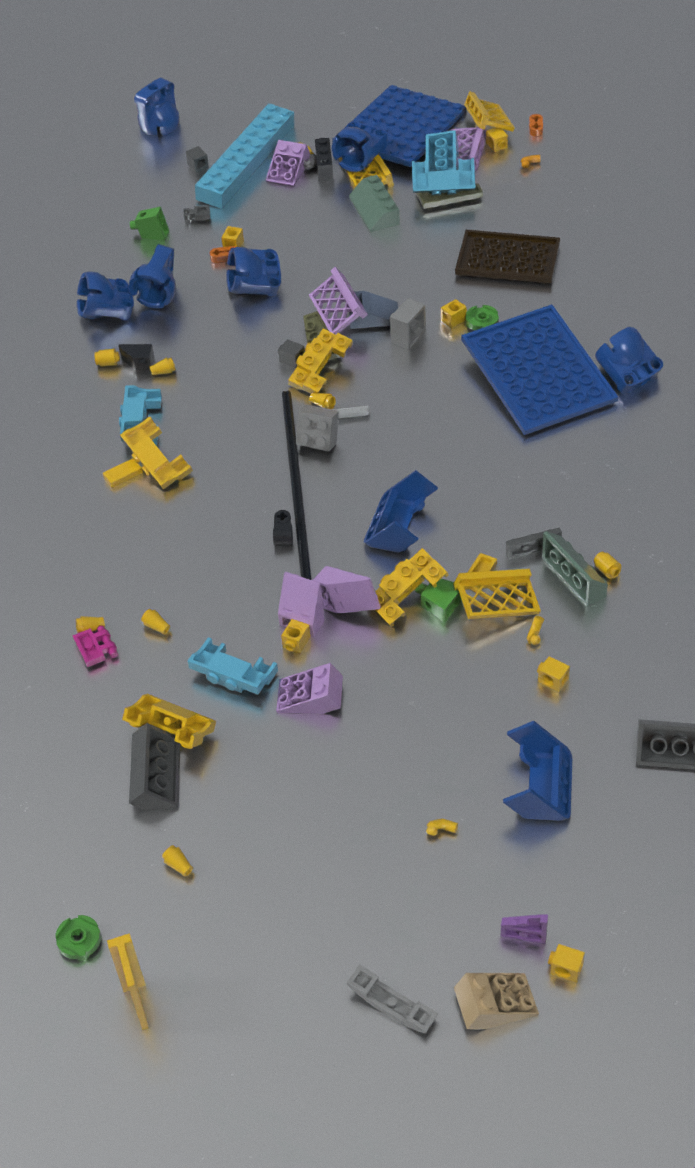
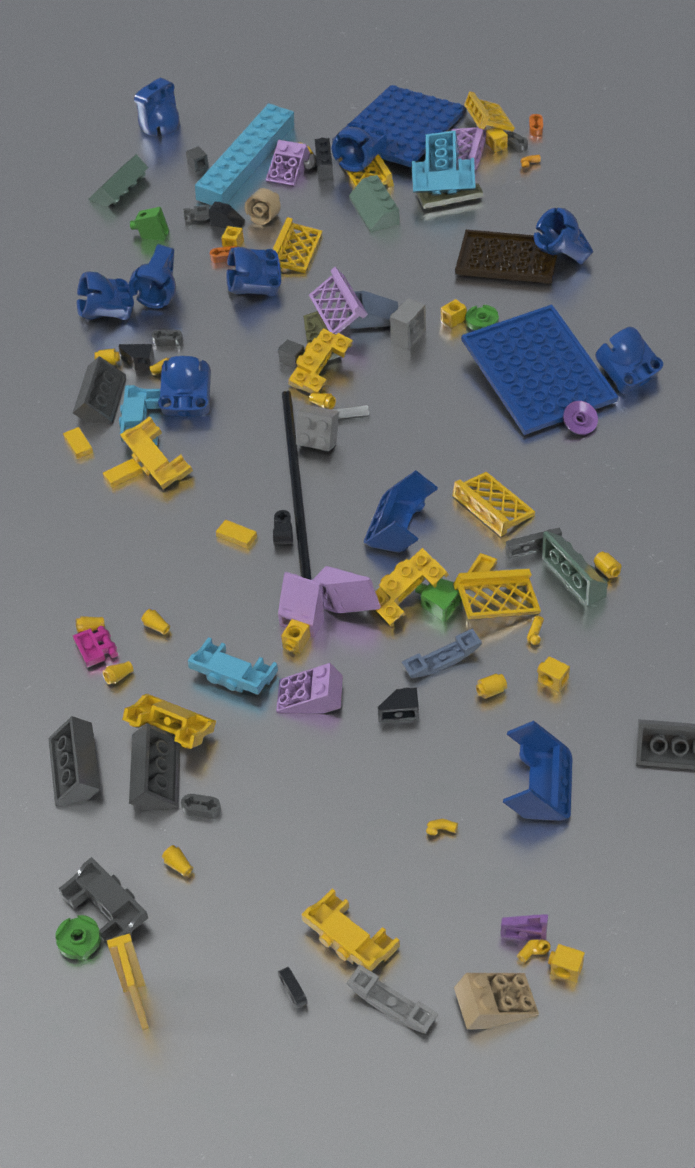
(73, 762): none -> dark grey slope
(77, 443): none -> yellow tile
(99, 392): none -> dark grey slope
(108, 895): none -> dark grey bracket
(117, 672): none -> yellow cone
(119, 182): none -> sand green slope
(167, 337): none -> dark grey beam
(185, 387): none -> blue piece
(200, 806): none -> dark grey beam
(225, 215): none -> black slope
(236, 534): none -> yellow tile
(263, 206): none -> tan brick
(286, 234): none -> yellow fence
(292, 987): none -> black beam
(345, 936): none -> yellow bracket
(399, 706): none -> black slope
(444, 657): none -> sand blue slope
(484, 508): none -> yellow fence
(491, 685): none -> yellow brick
(517, 142): none -> dark grey beam
(533, 947): none -> yellow arm
(562, 235): none -> blue piece
(585, 413): none -> medium lavender dish

